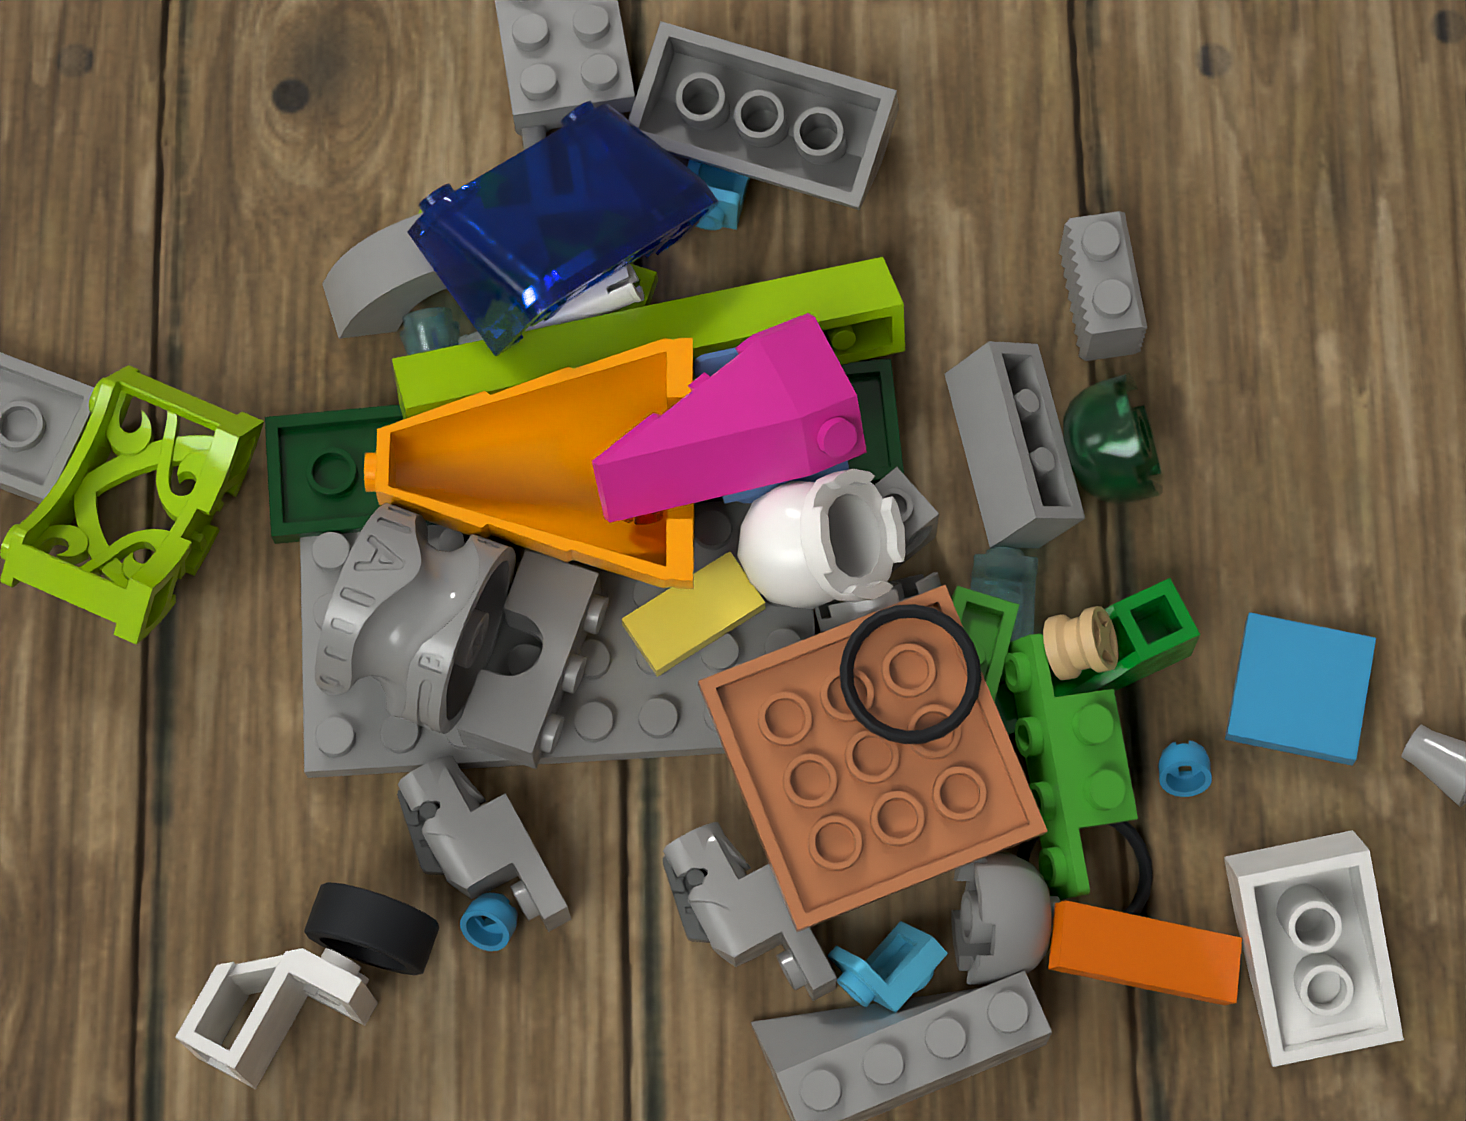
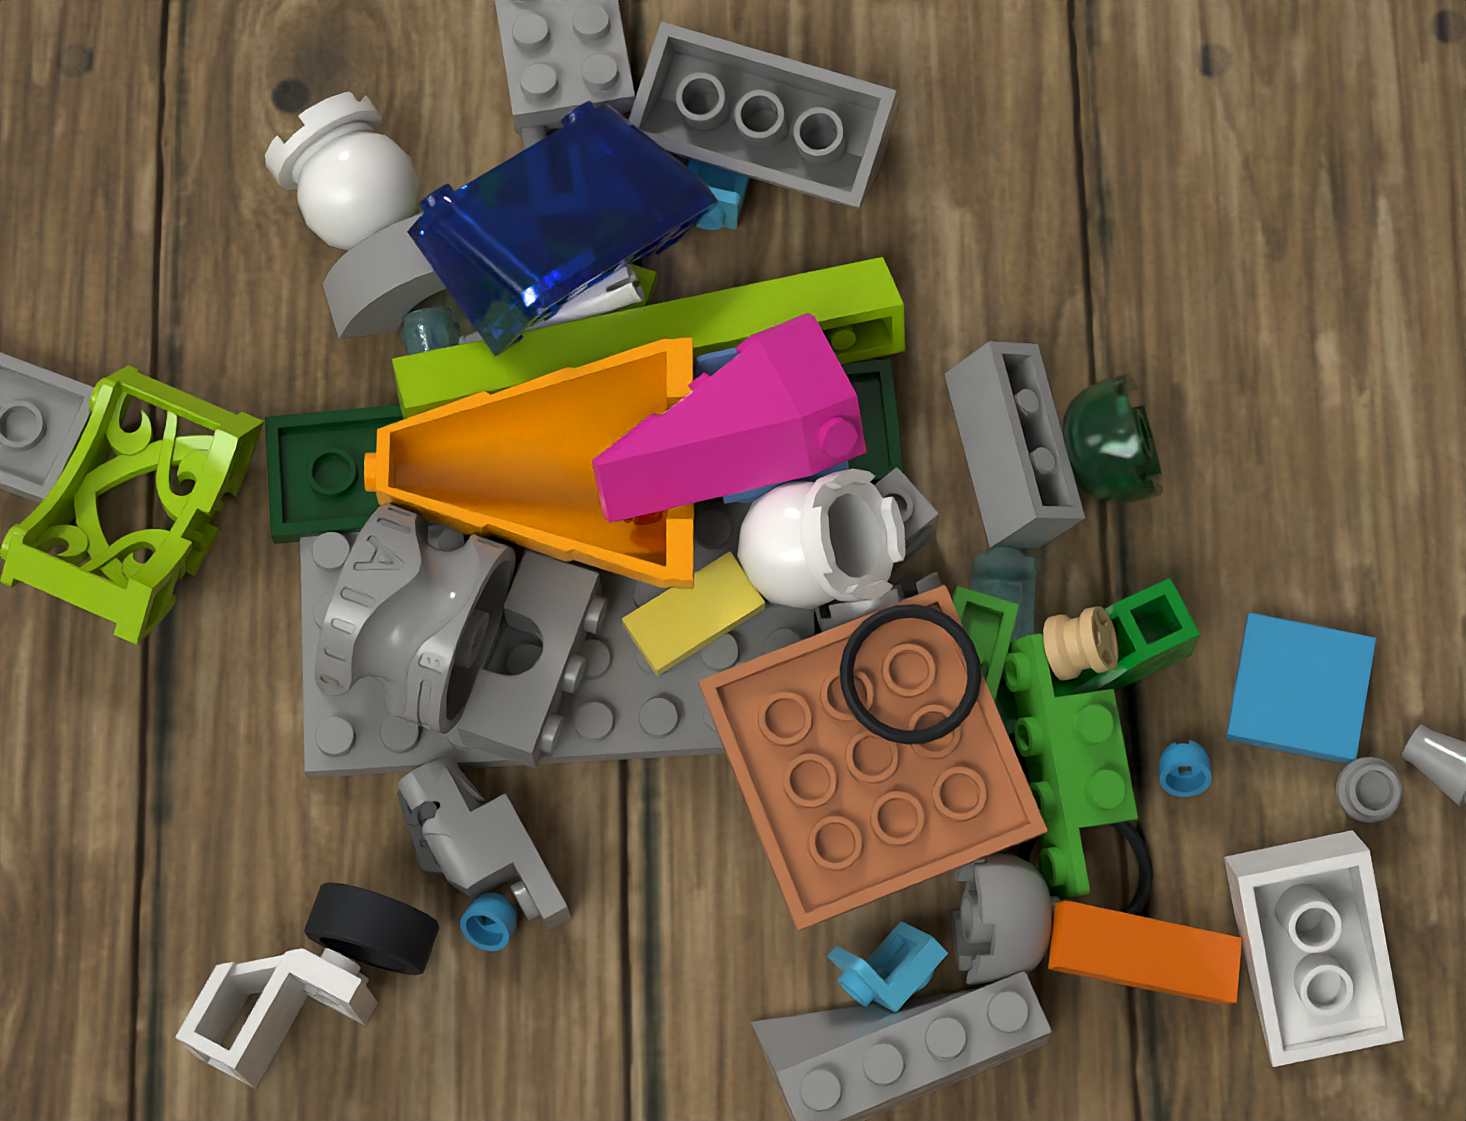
(345, 171): none -> white tile
(740, 911): light grey plate -> none
(1102, 286): light grey brick -> none
(1369, 789): none -> light grey plate

